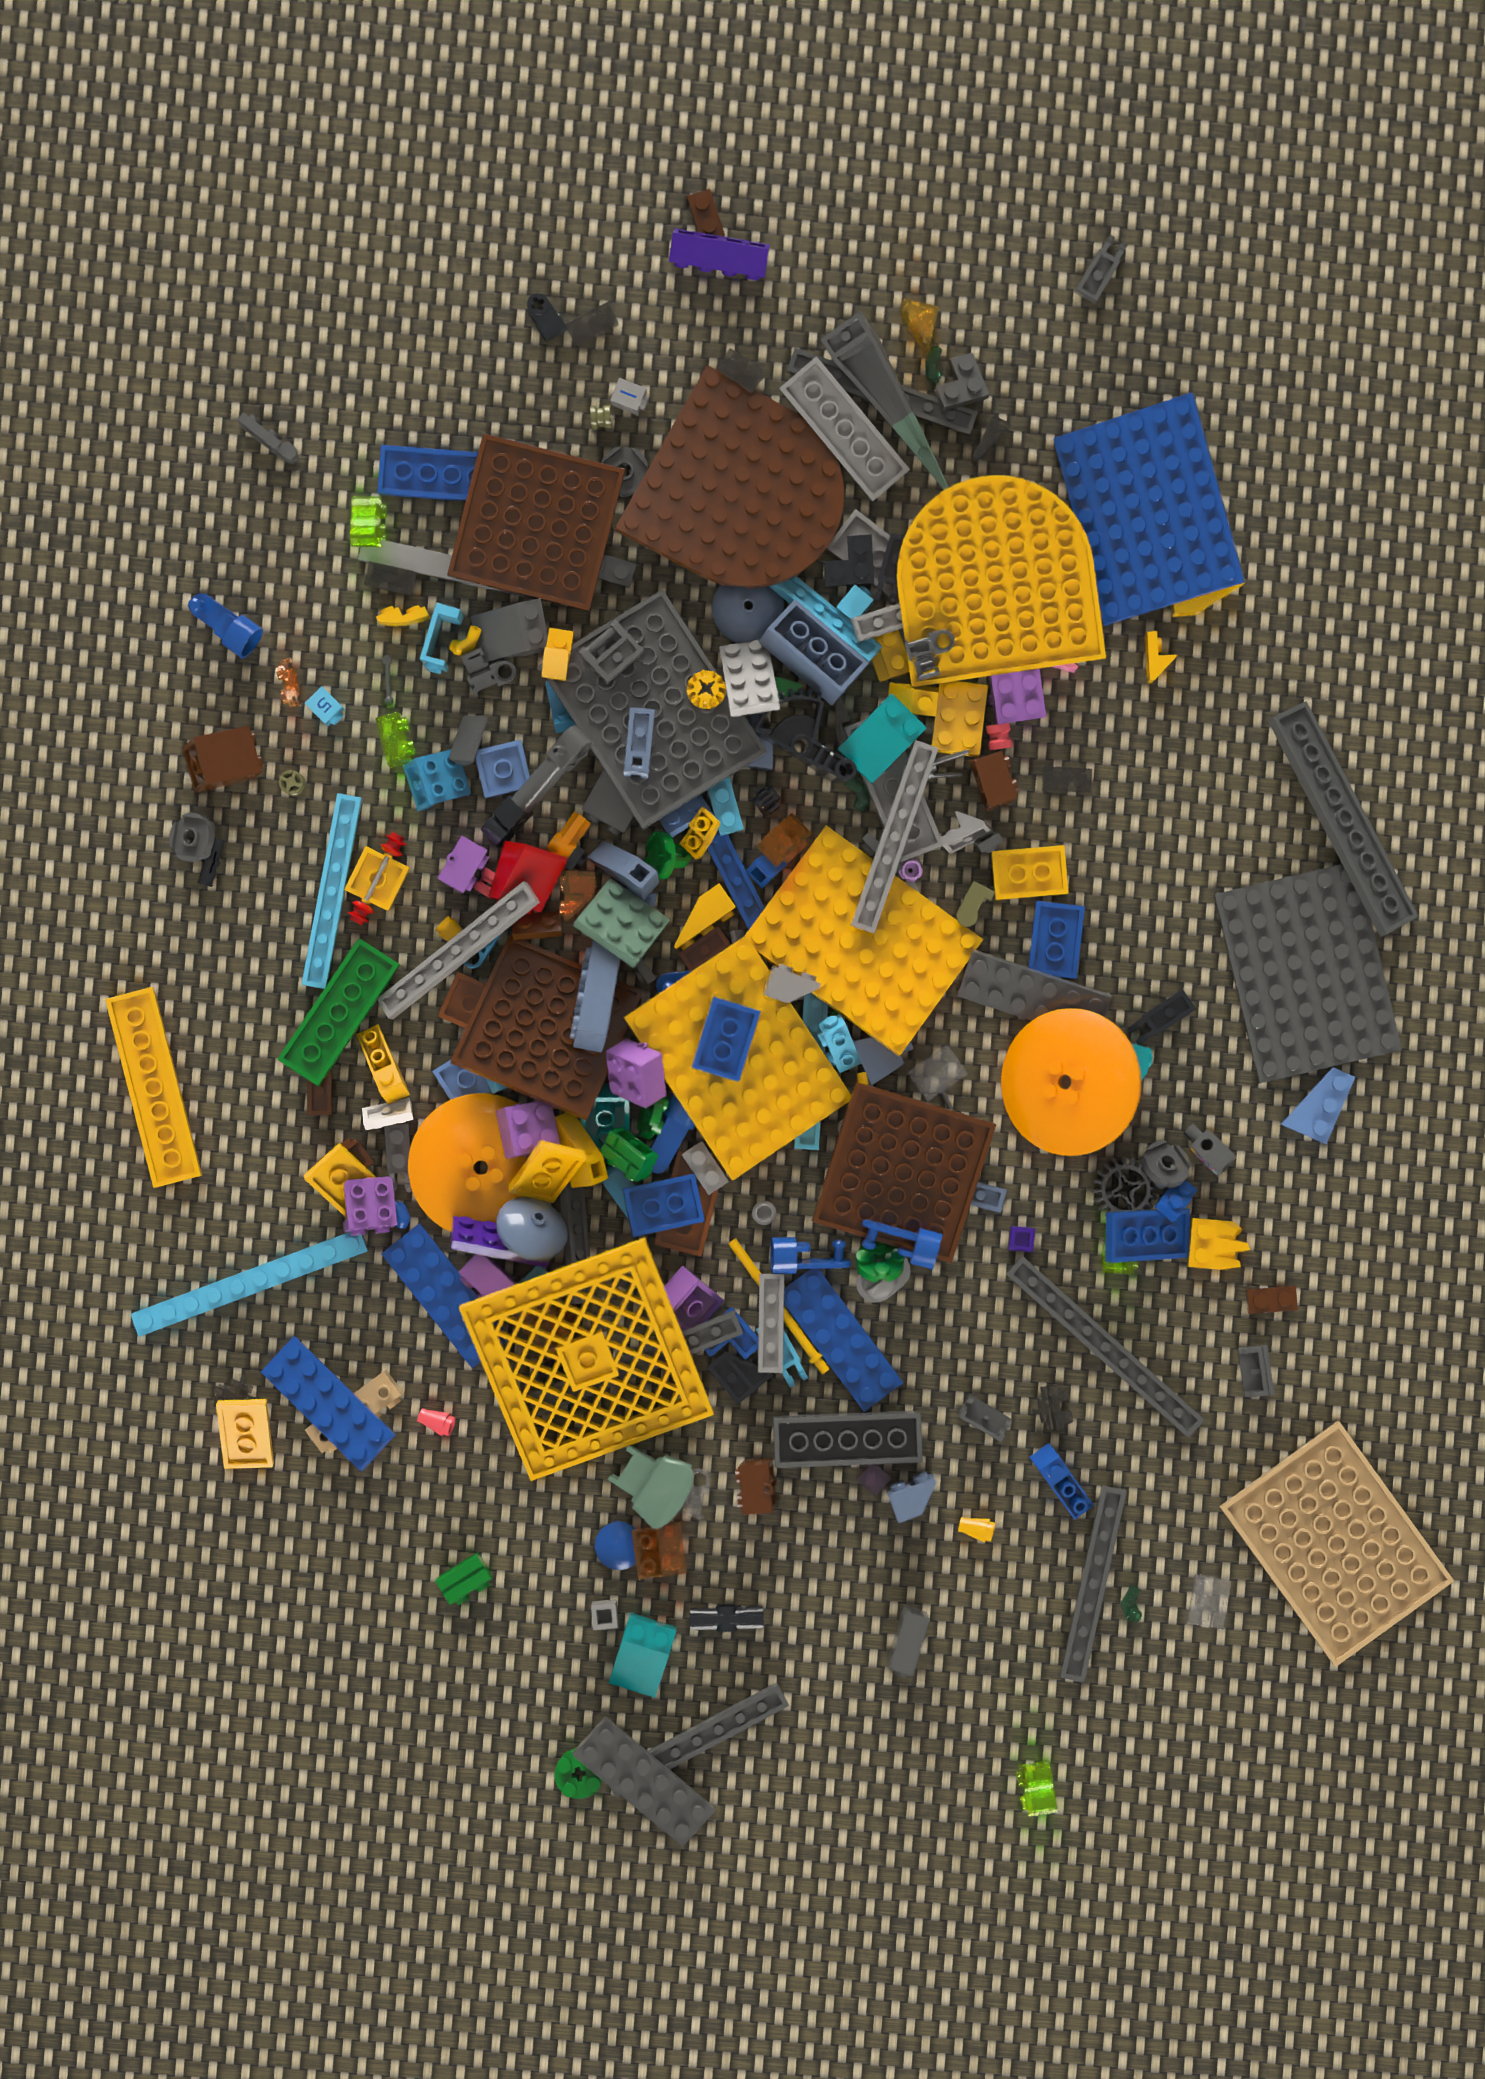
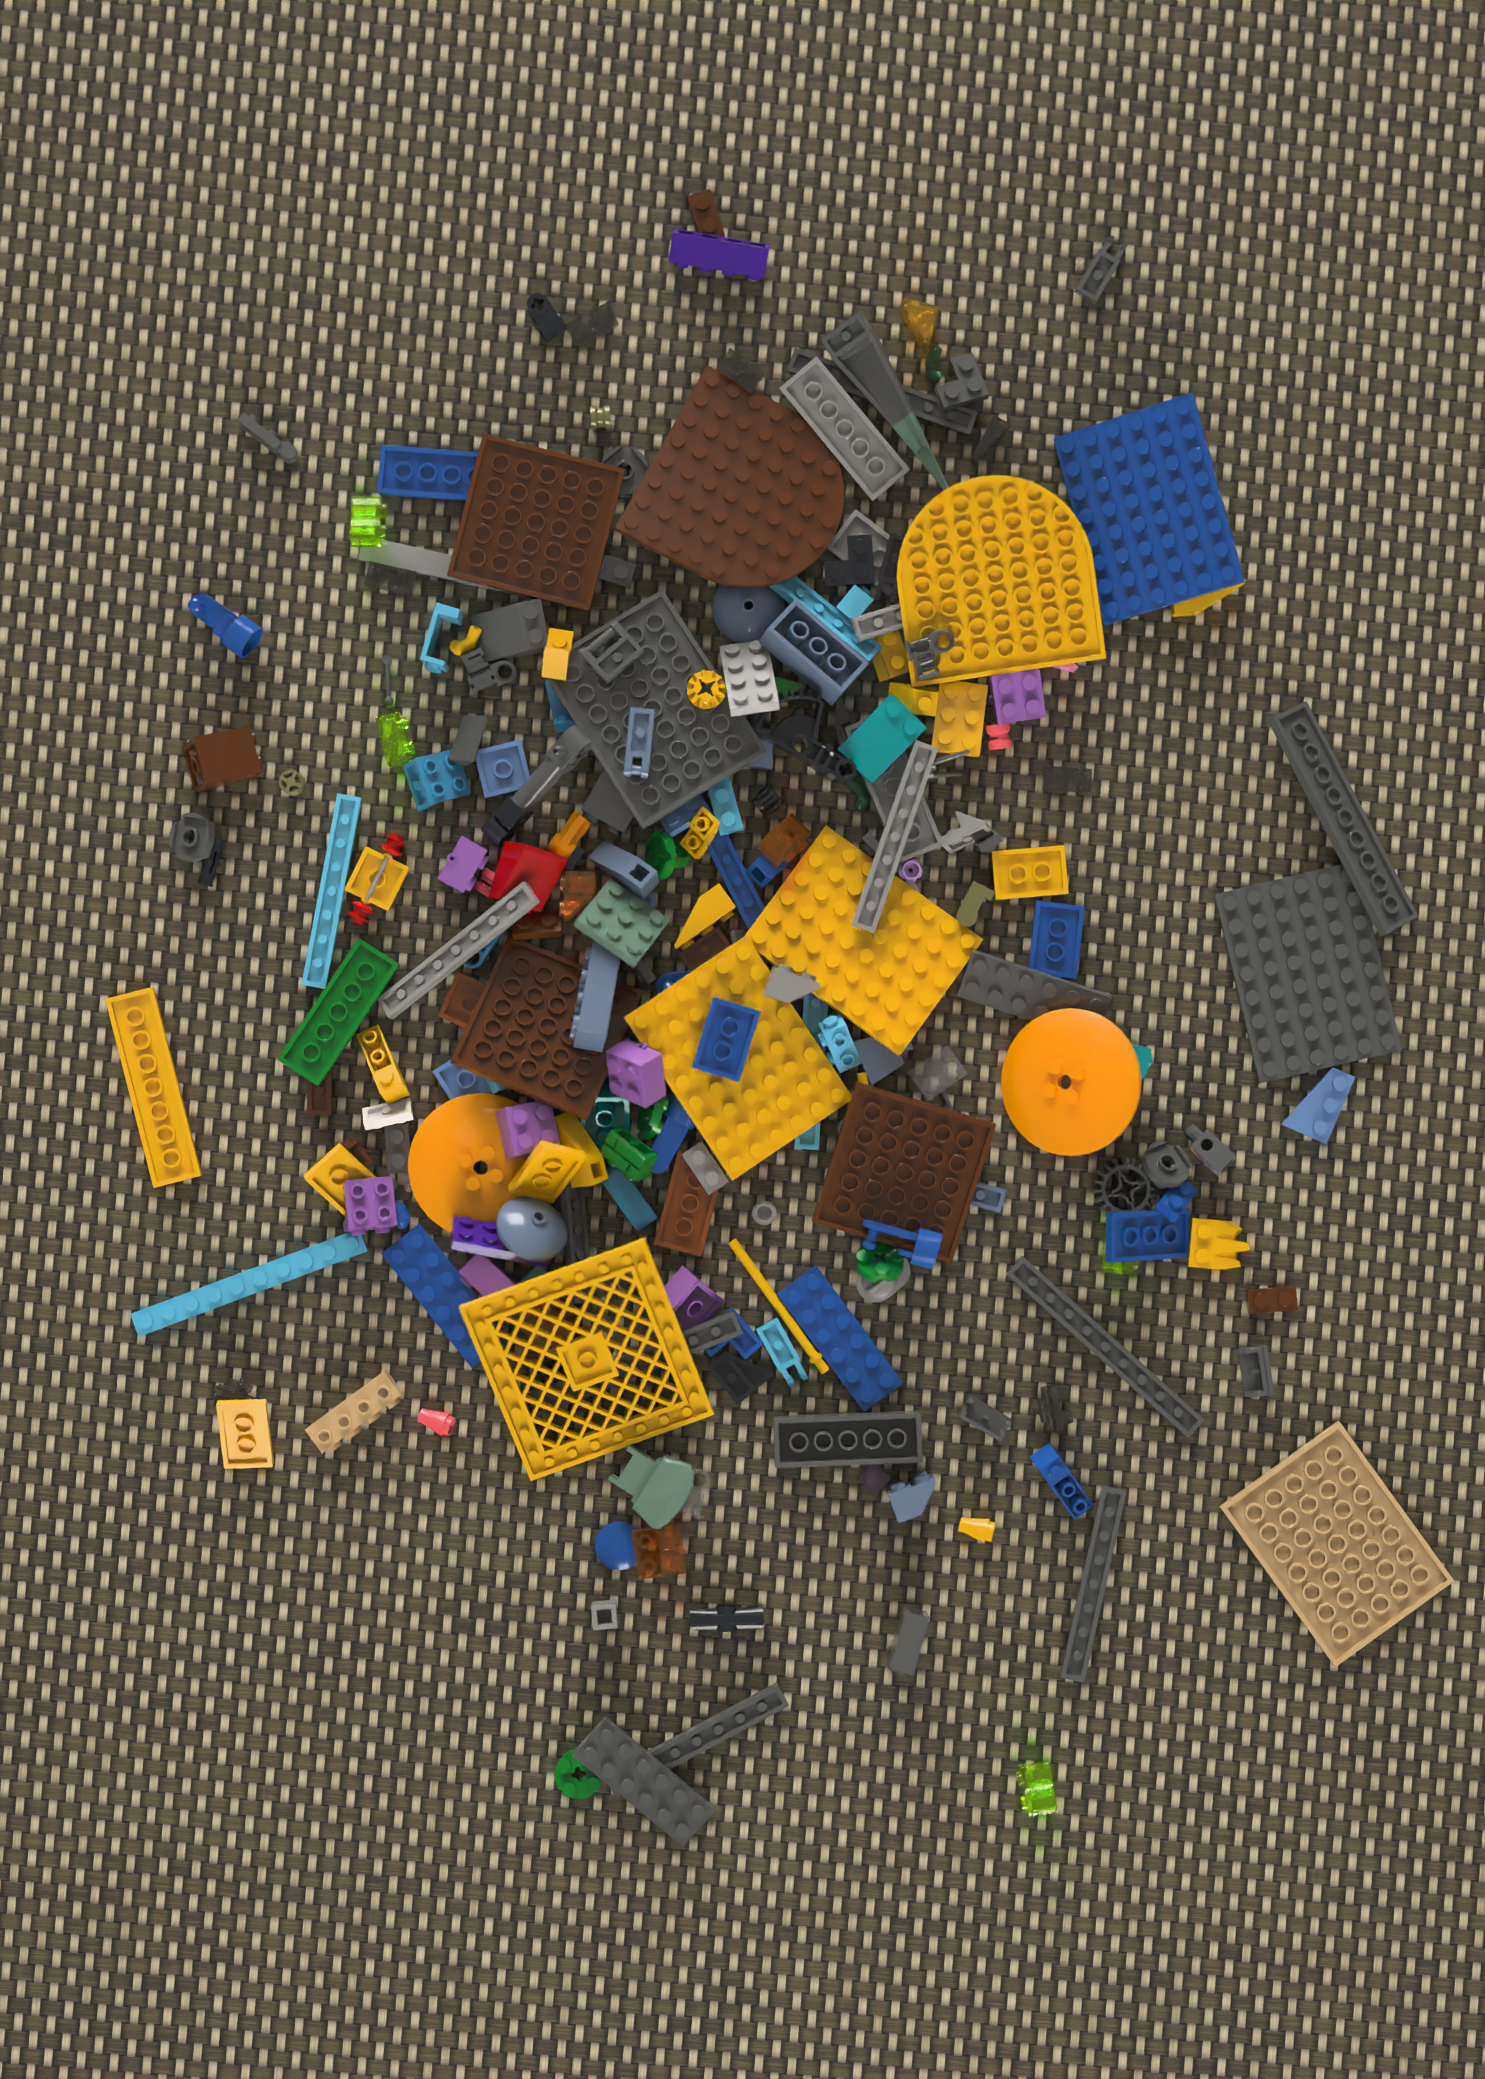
(290, 682): clear orange plate -> none
(325, 707): medium azure brick -> none
(328, 1403): blue plate -> none
(394, 617): yellow slope -> none
(448, 928): yellow cone -> none
(464, 1578): green brick -> none
(629, 397): light grey brick -> none
(642, 1655): teal slope -> none
(663, 1205): blue plate -> none
(756, 1492): reddish brown brick -> none
(771, 1323): light grey plate -> none
(784, 1256): blue piece -> none
(994, 780): reddish brown brick -> none
(1021, 1239): dark purple tile -> none
(1129, 1604): clear green arm -> none
(1155, 663): yellow slope -> none
(1163, 1015): black hinge -> none
(1208, 1601): clear plate -> none

